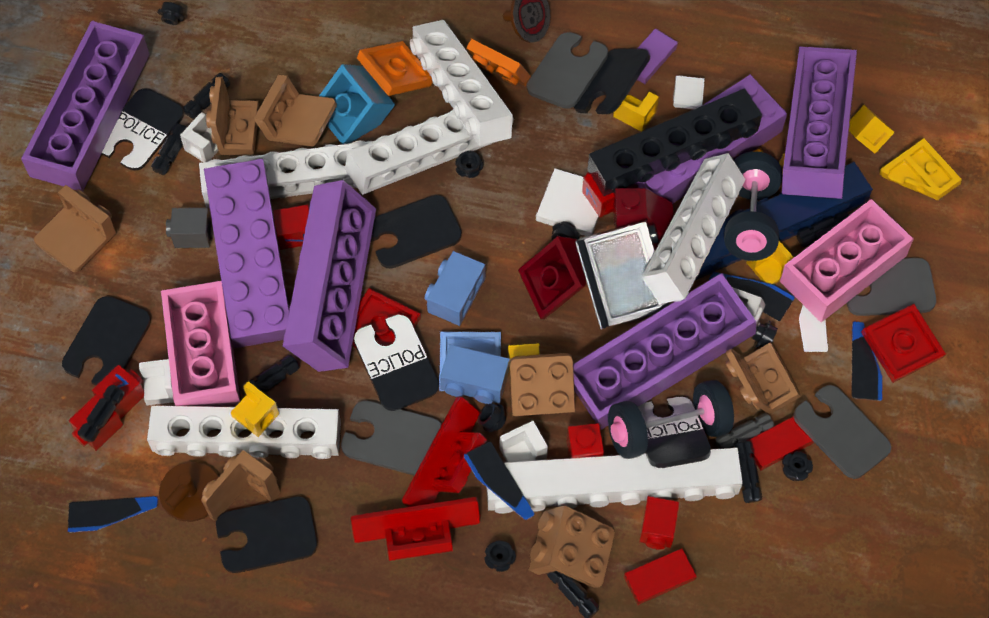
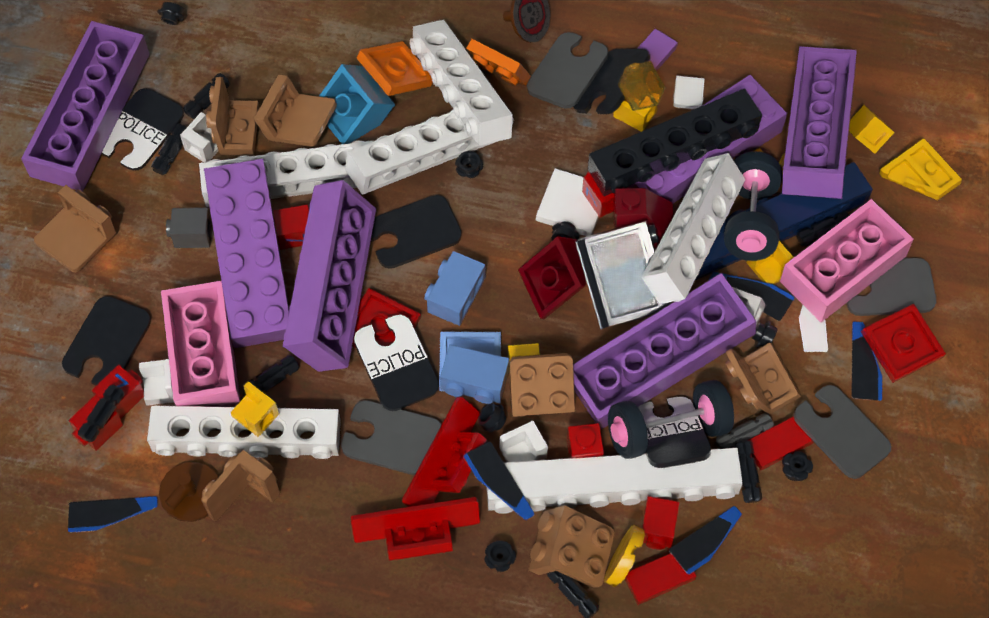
(274, 533): black piece -> none
(624, 556): none -> yellow tile
(641, 85): none -> clear yellow brick
(703, 543): none -> black sticker

